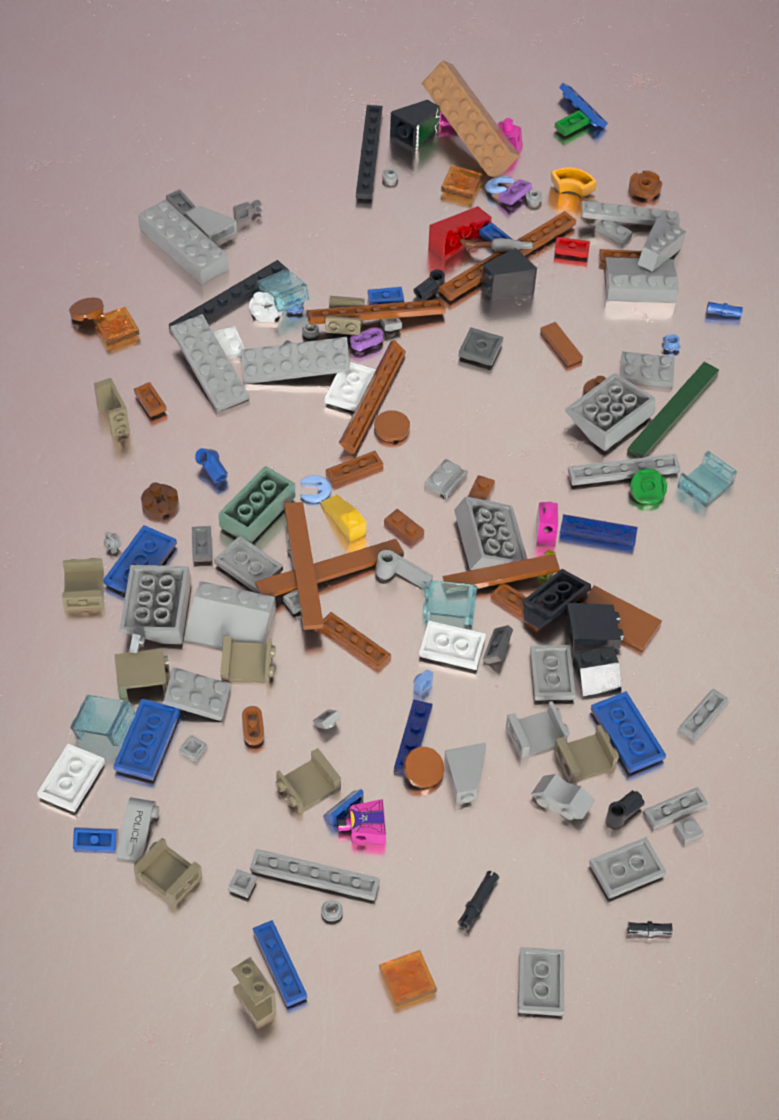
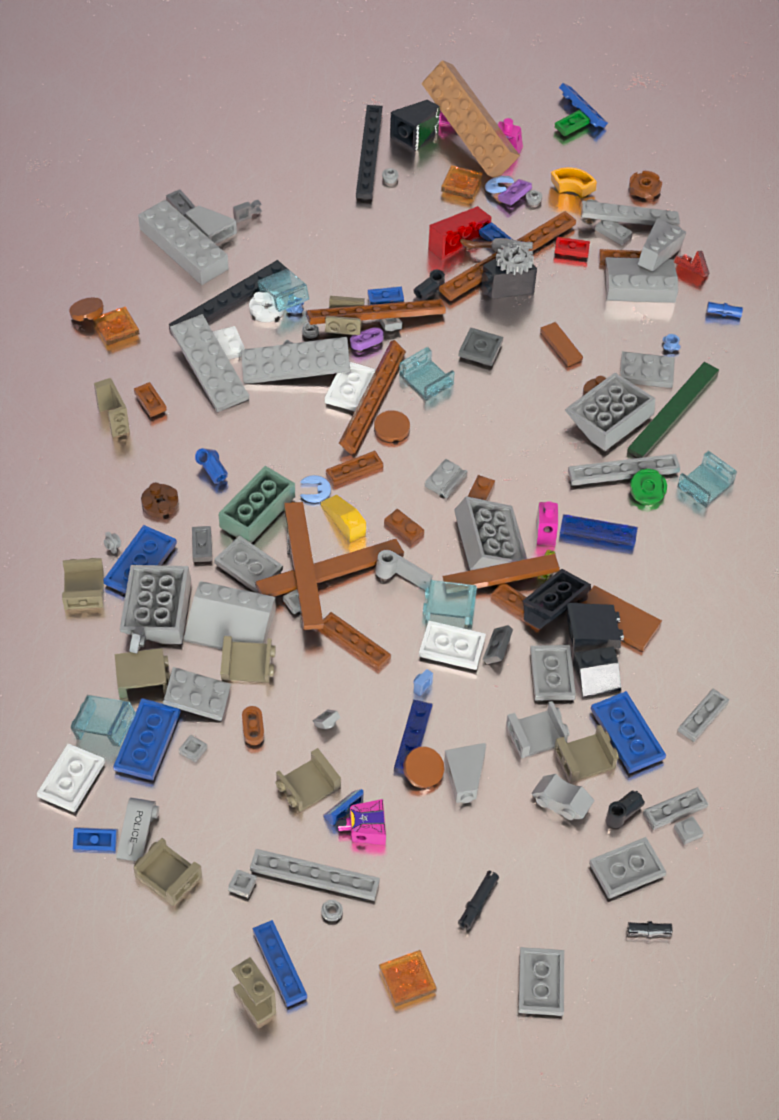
(425, 374): none -> clear light blue panel
(514, 258): none -> light grey gear
(698, 264): none -> clear red slope

